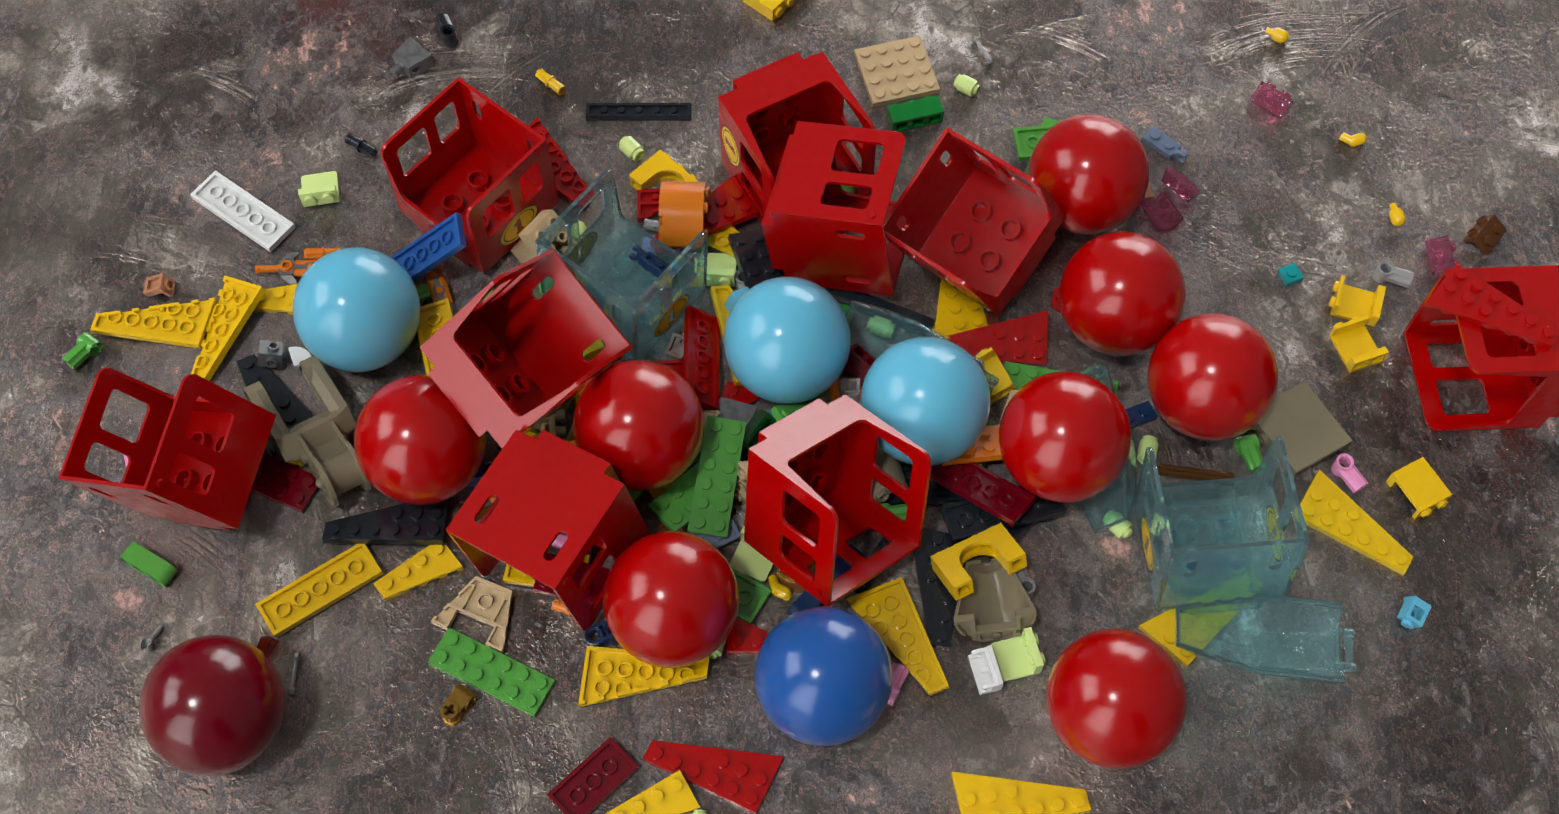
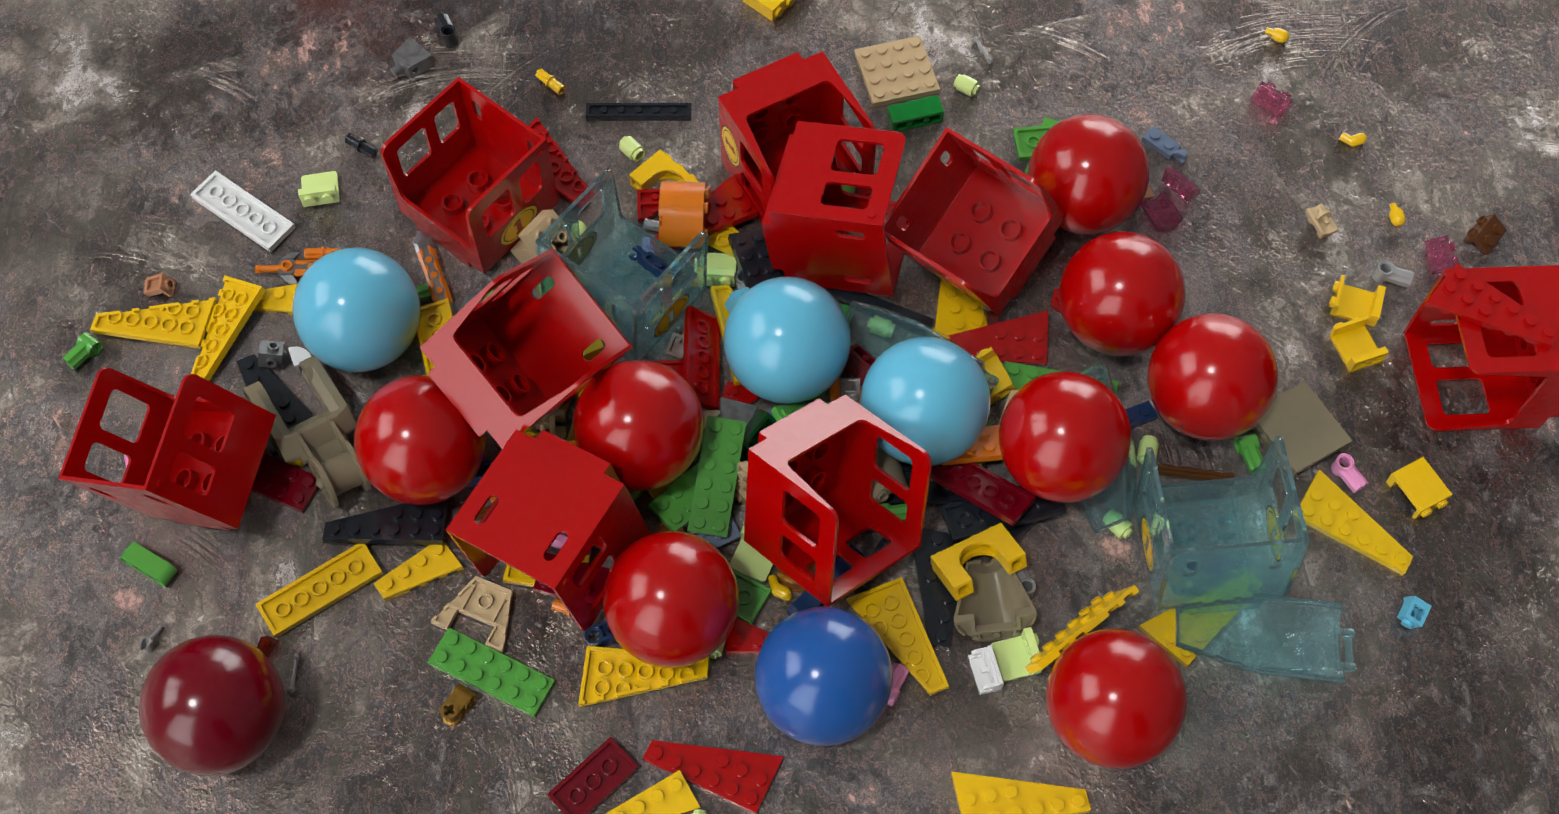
(433, 247): blue plate -> none
(1088, 619): none -> yellow wing
(1290, 274): teal plate -> none
(1321, 220): none -> tan hips

